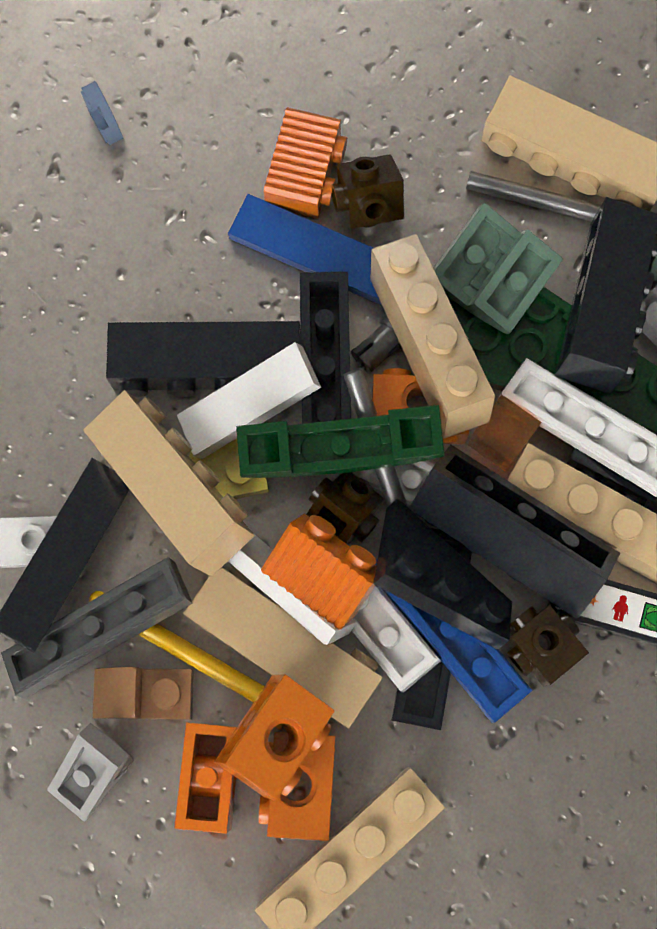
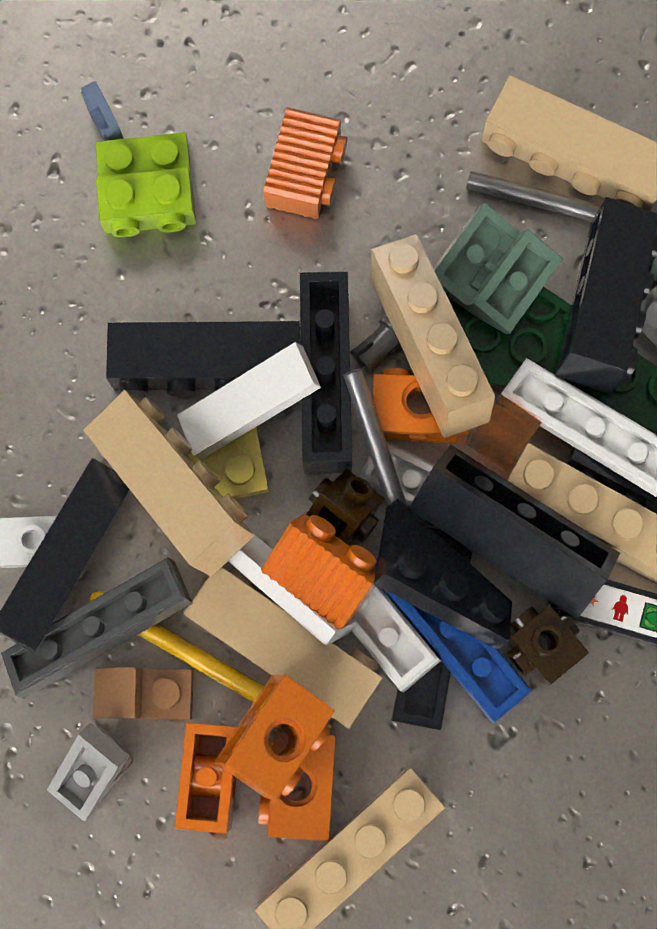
(144, 184): none -> lime plate
(303, 244): blue tile -> none
(340, 445): dark green slope -> none
(369, 191): dark brown brick -> none

